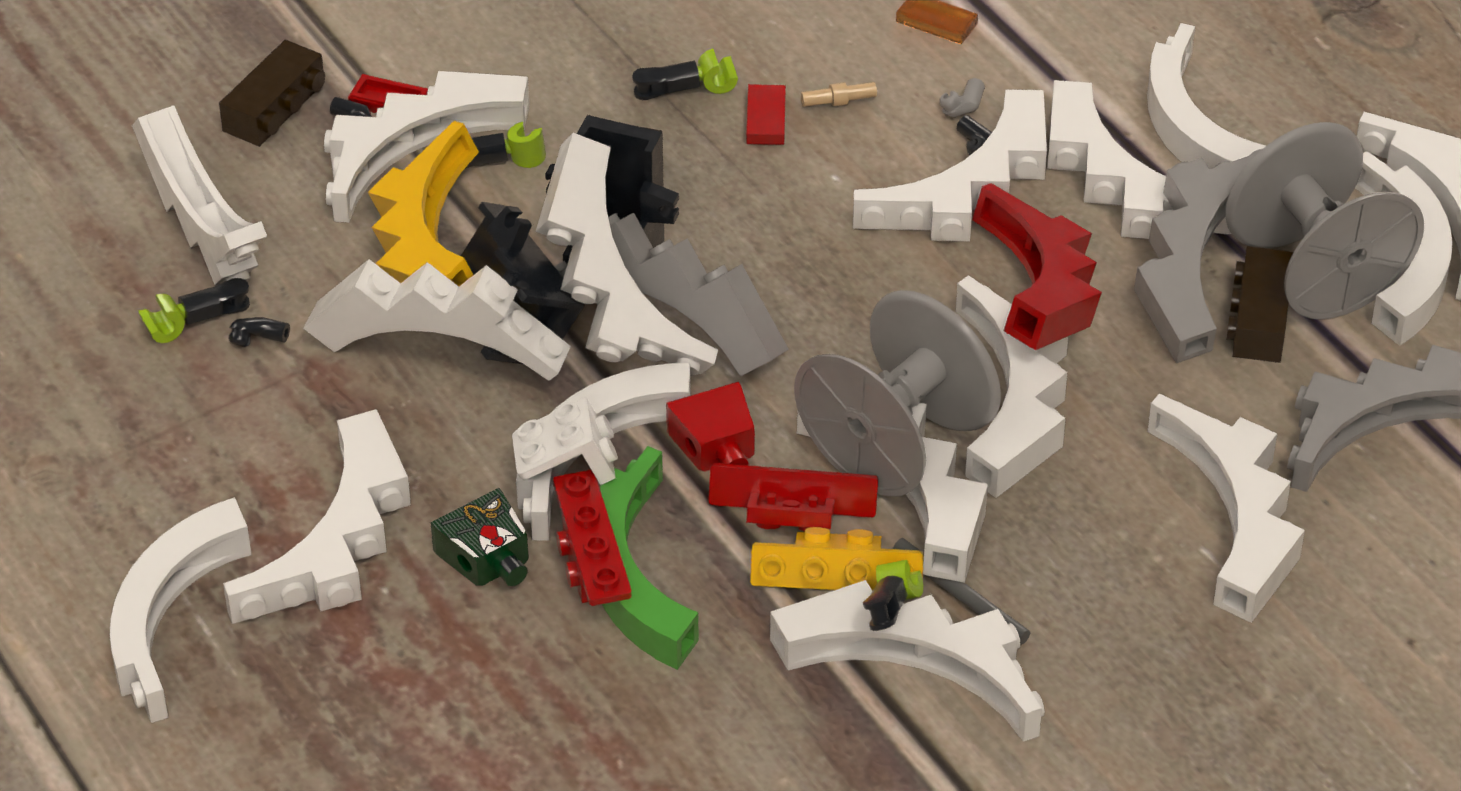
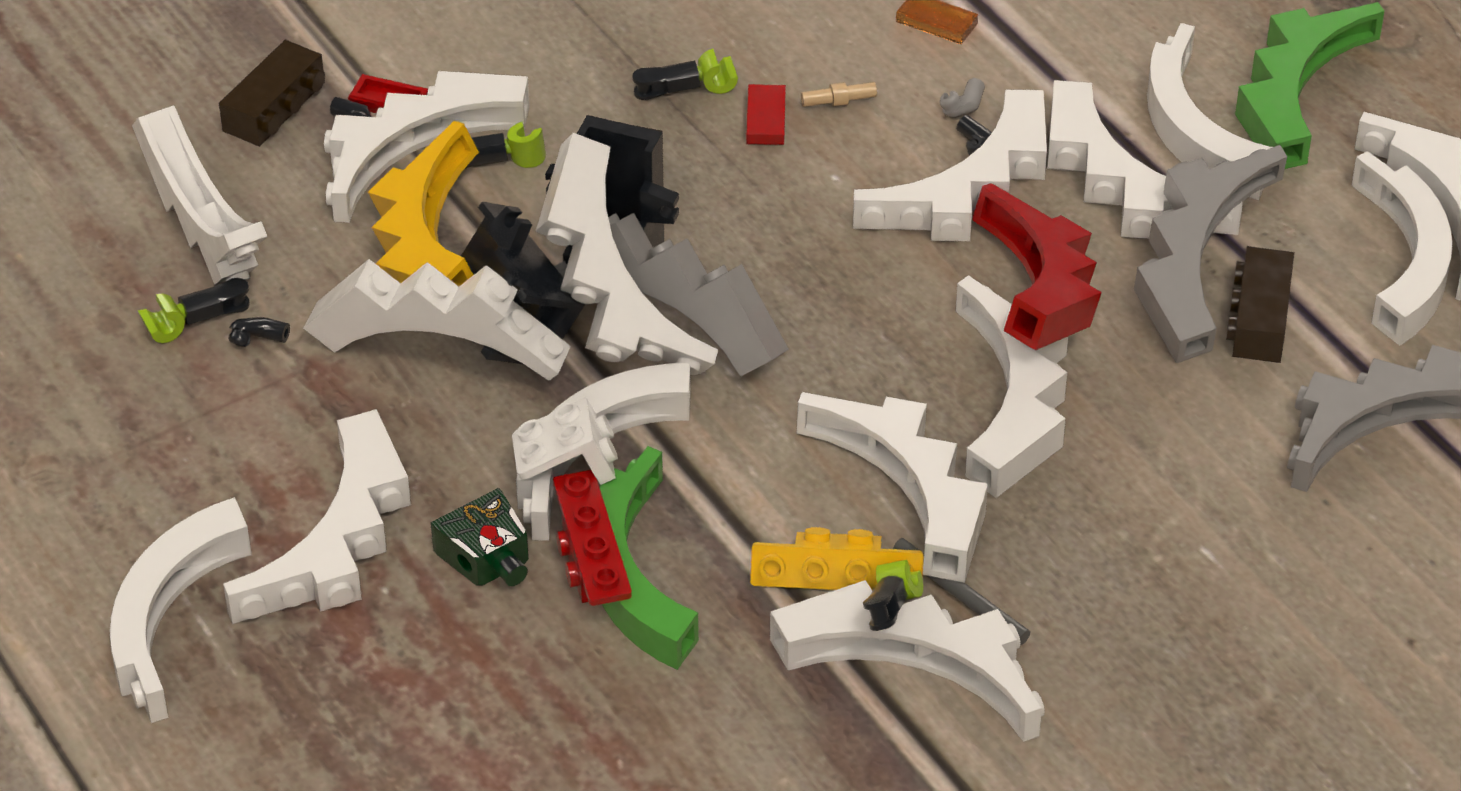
(713, 427): red torso -> none
(792, 495): red bracket -> none
(867, 418): light grey piece -> none
(1255, 499): white arch -> none
(1295, 51): none -> bright green arch
(1301, 191): light grey piece -> none

